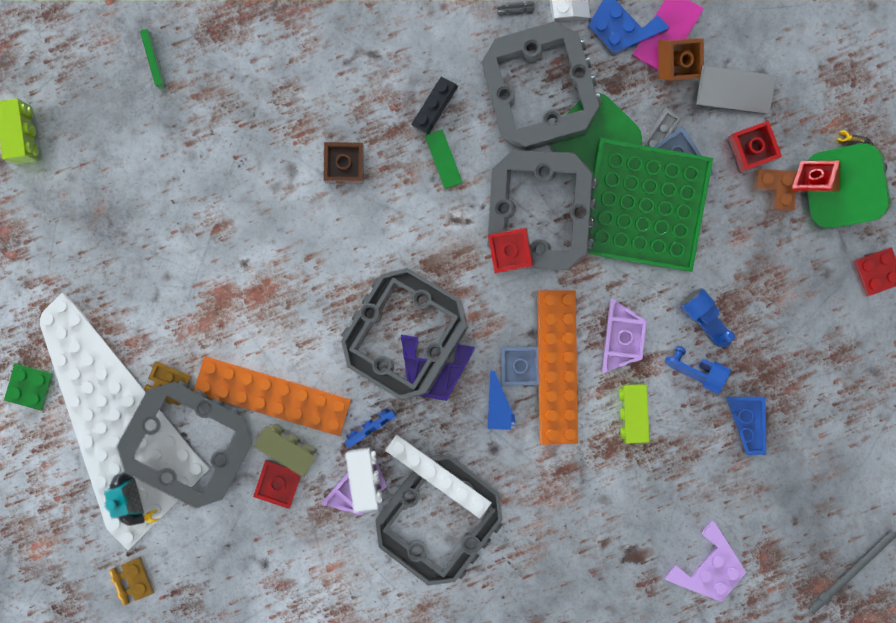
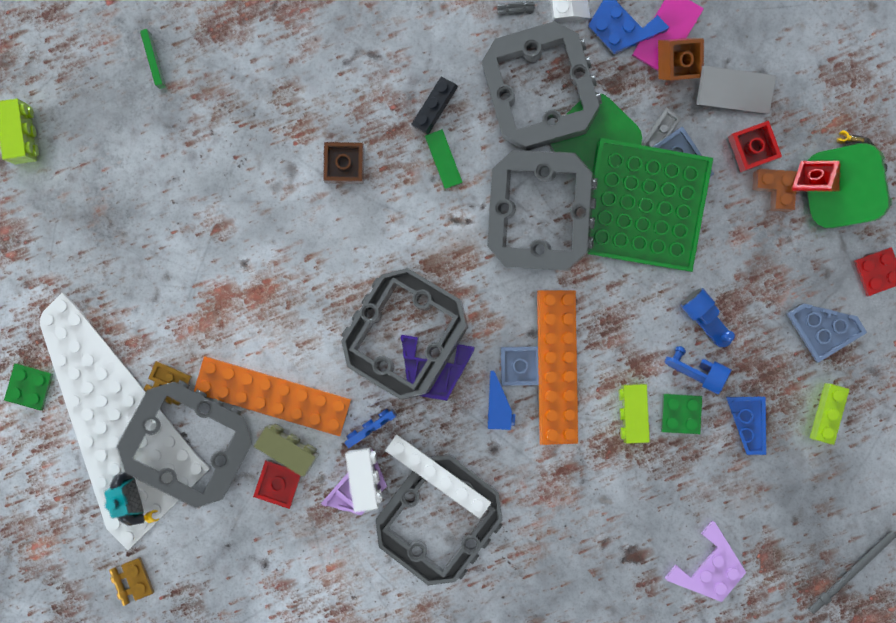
(510, 250): red plate -> none
(623, 337): lavender wing -> none
(681, 414): none -> green plate
(825, 329): none -> sand blue plate
(829, 413): none -> lime brick

